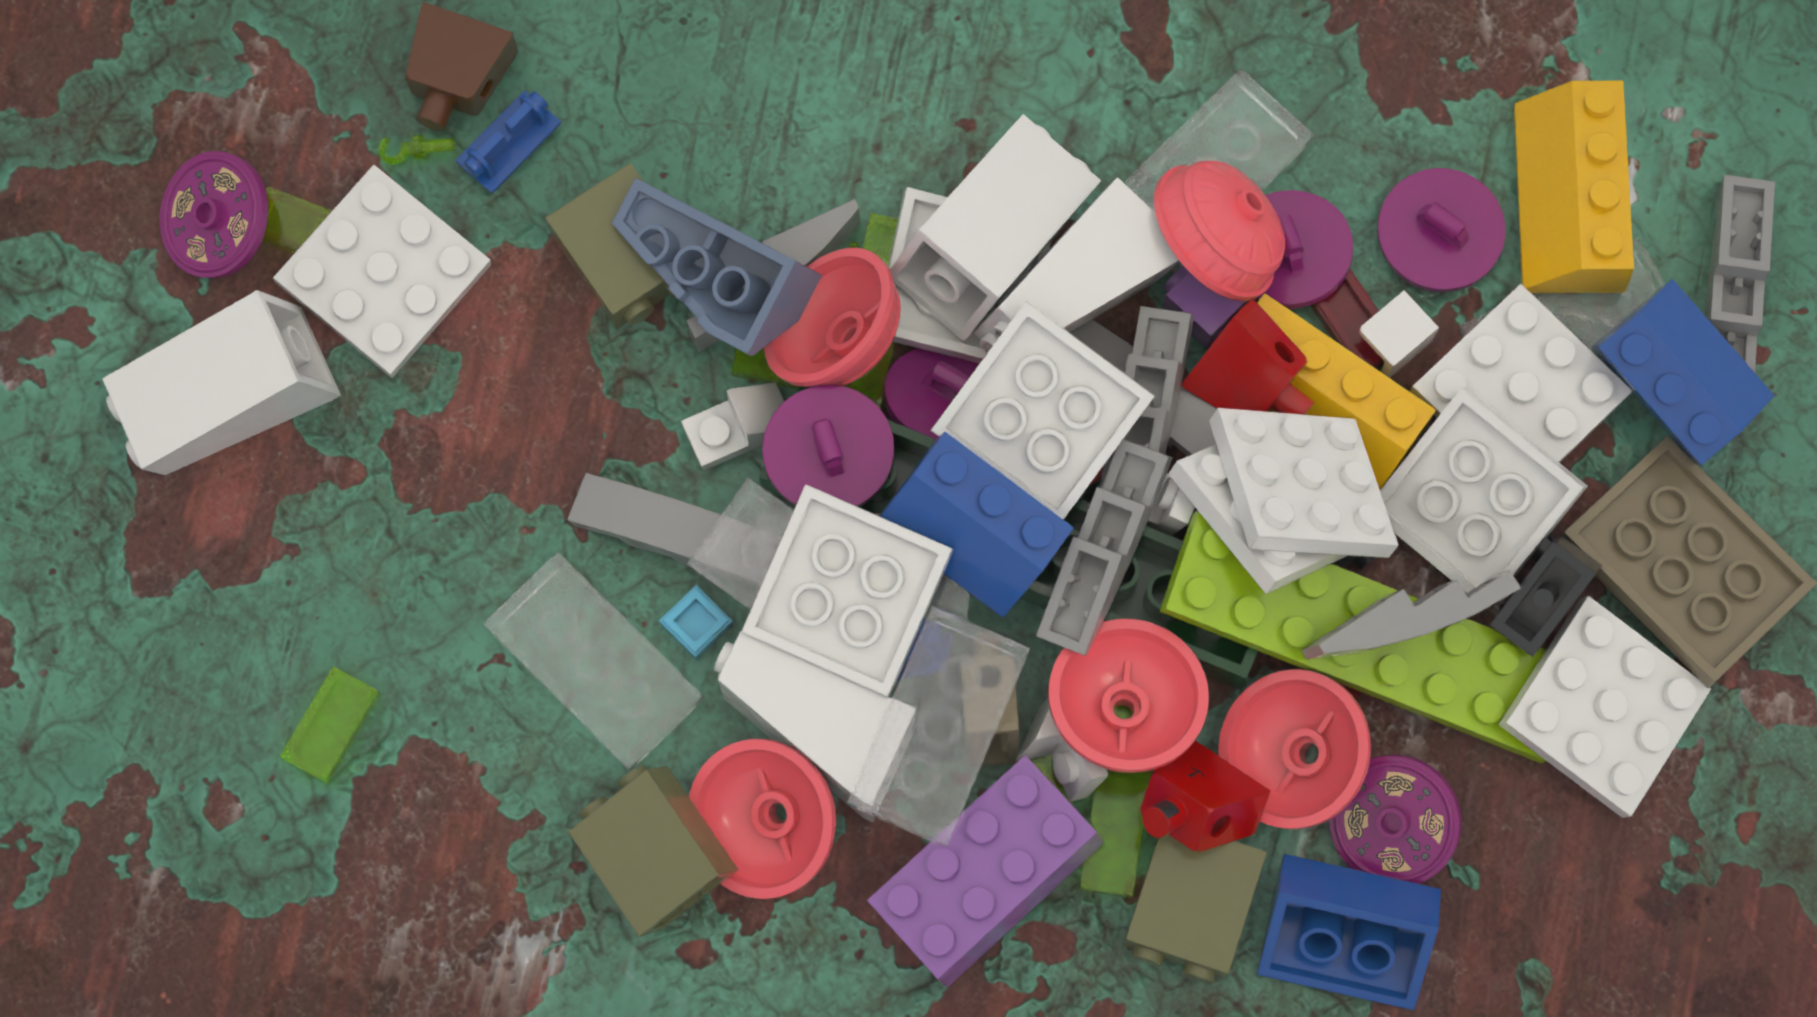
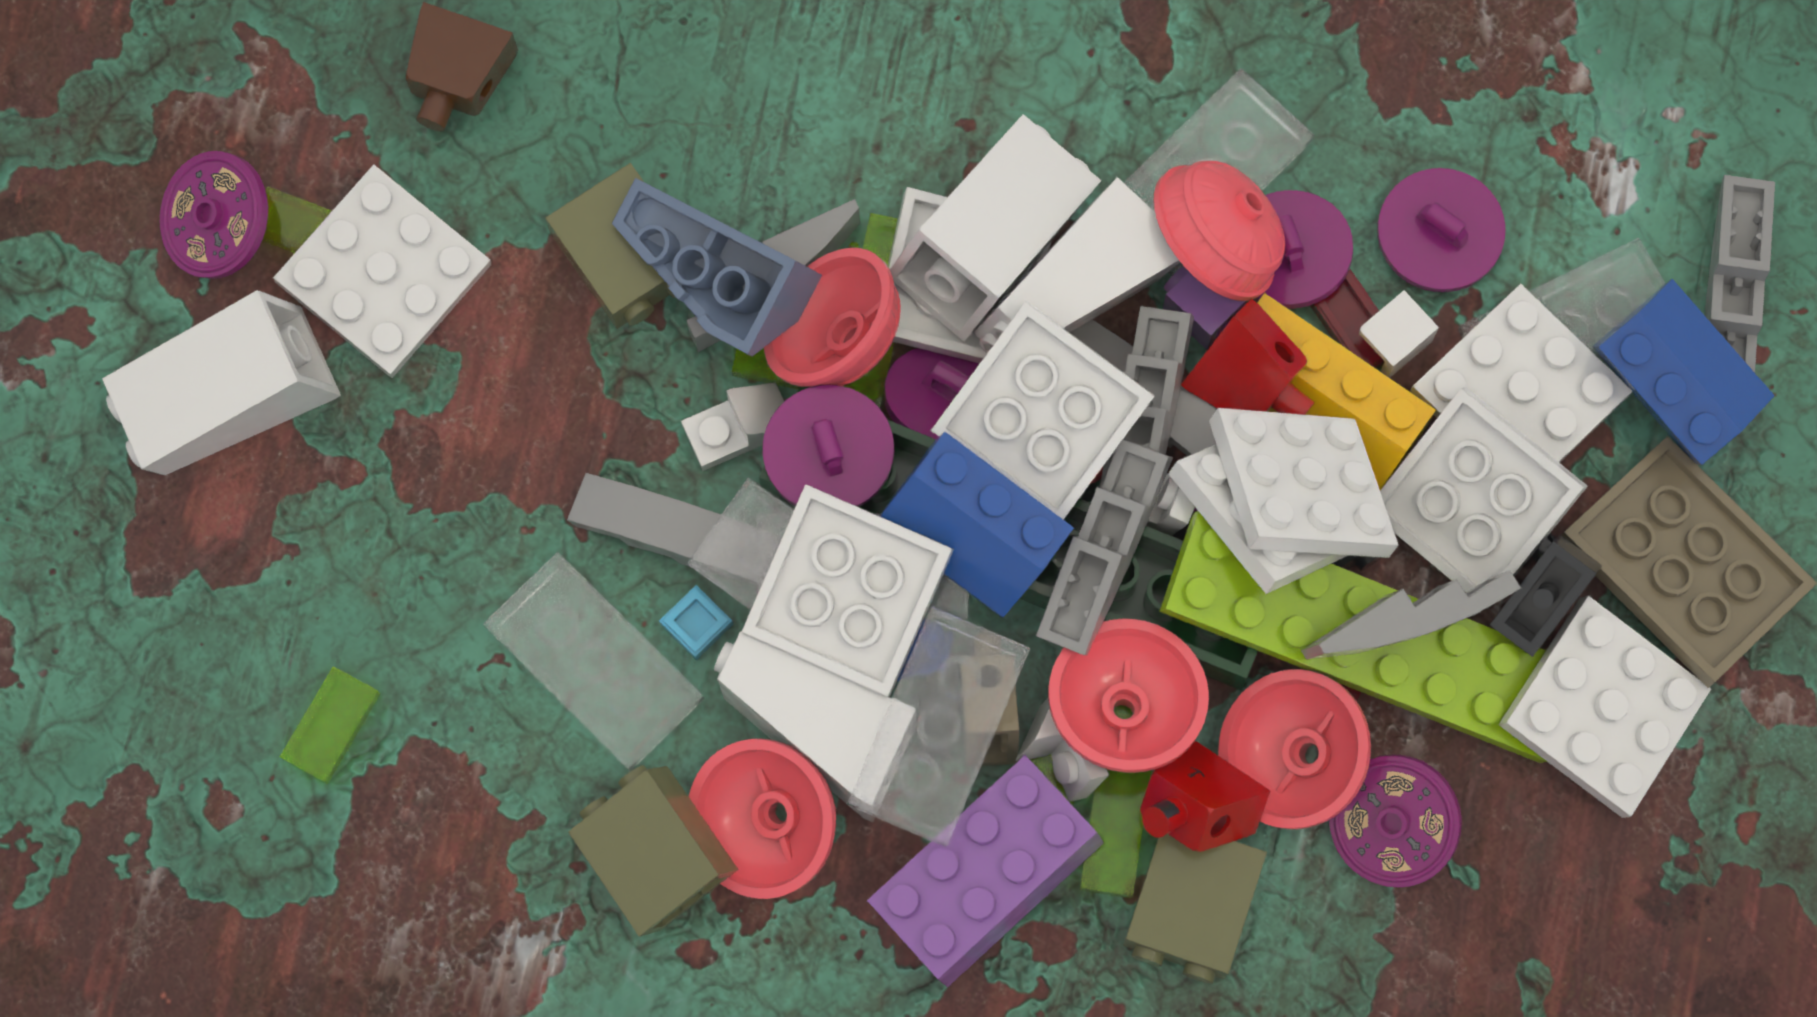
(417, 146): clear neon green hand -> none
(509, 140): blue hinge -> none
(1350, 932): blue slope -> none
(1574, 189): yellow slope -> none

